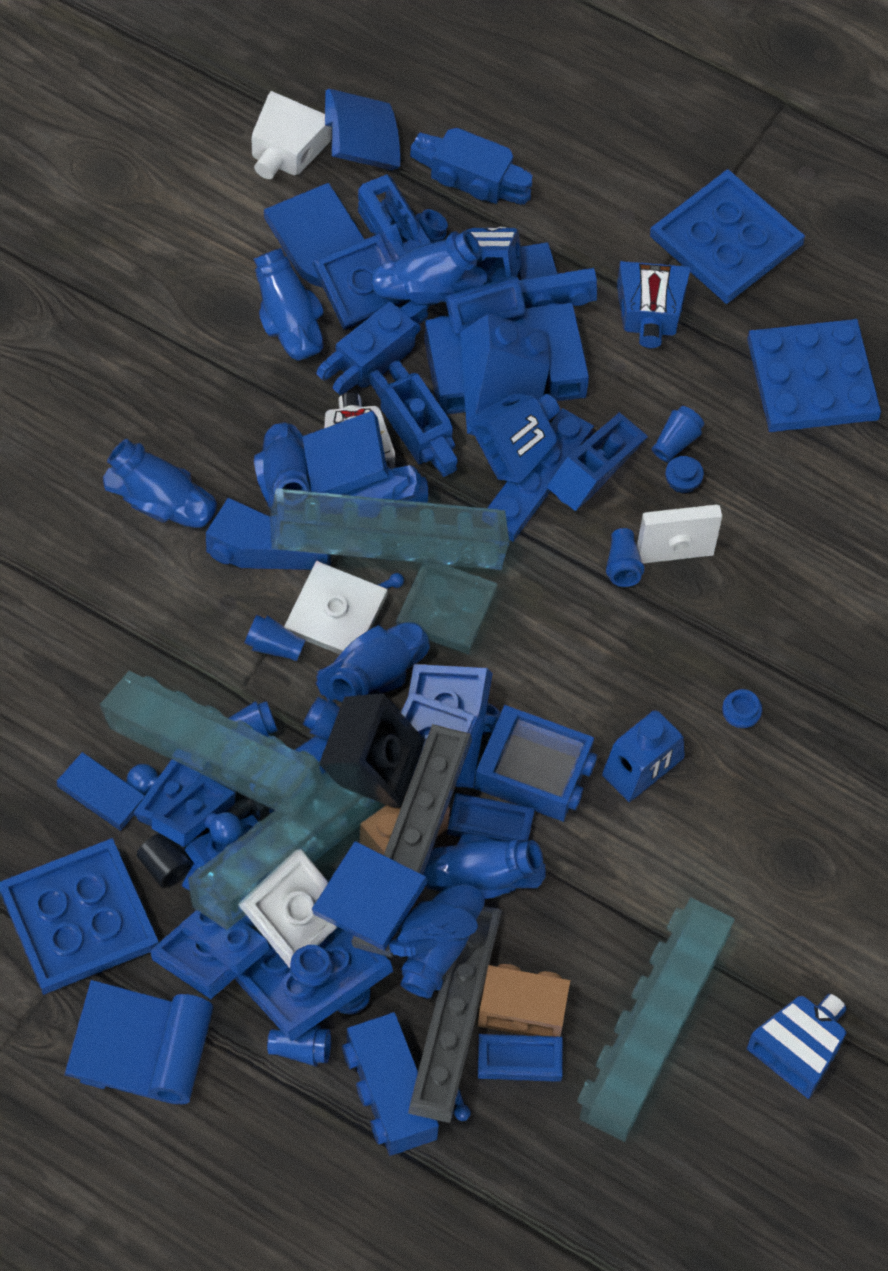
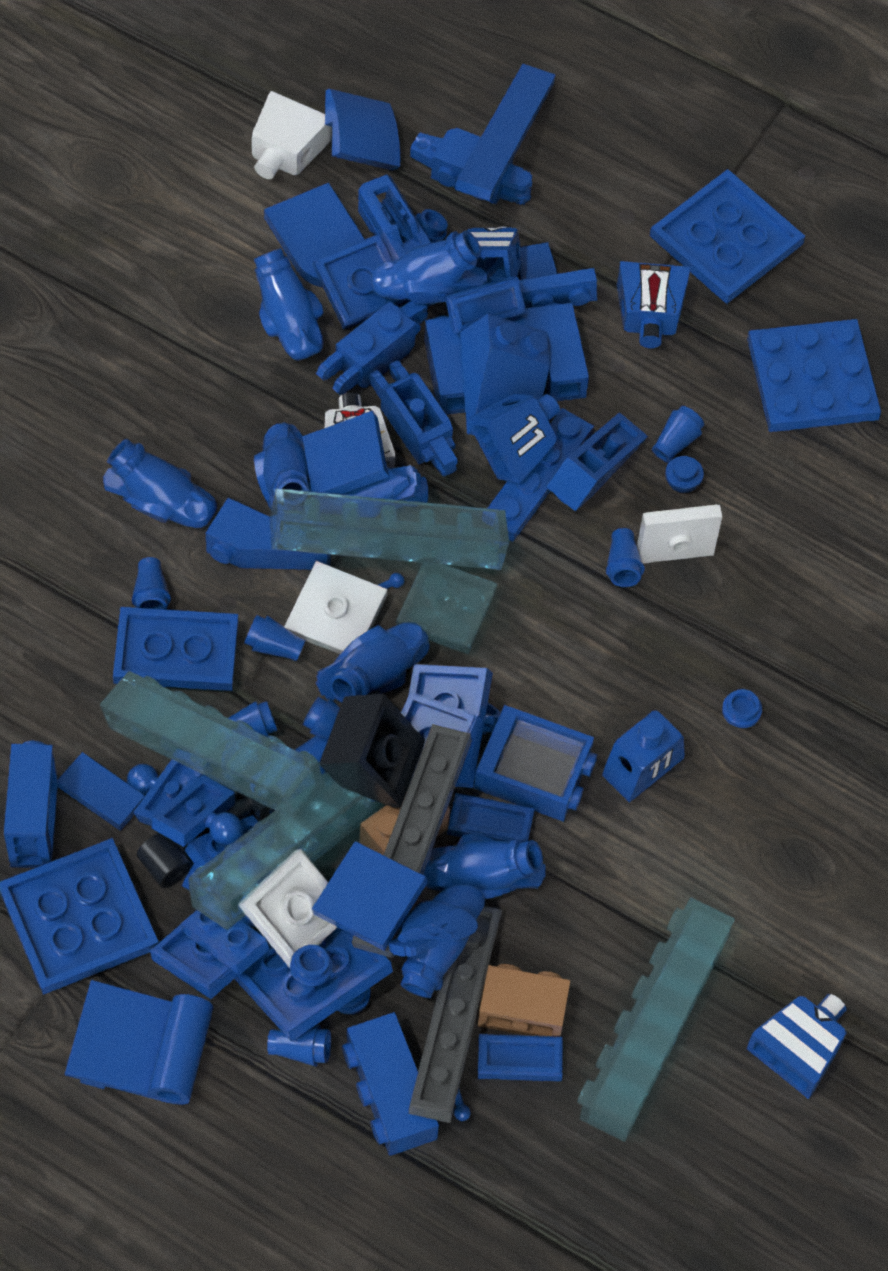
(31, 804): none -> blue window
(150, 586): none -> blue cone
(177, 647): none -> blue plate
(505, 132): none -> blue tile

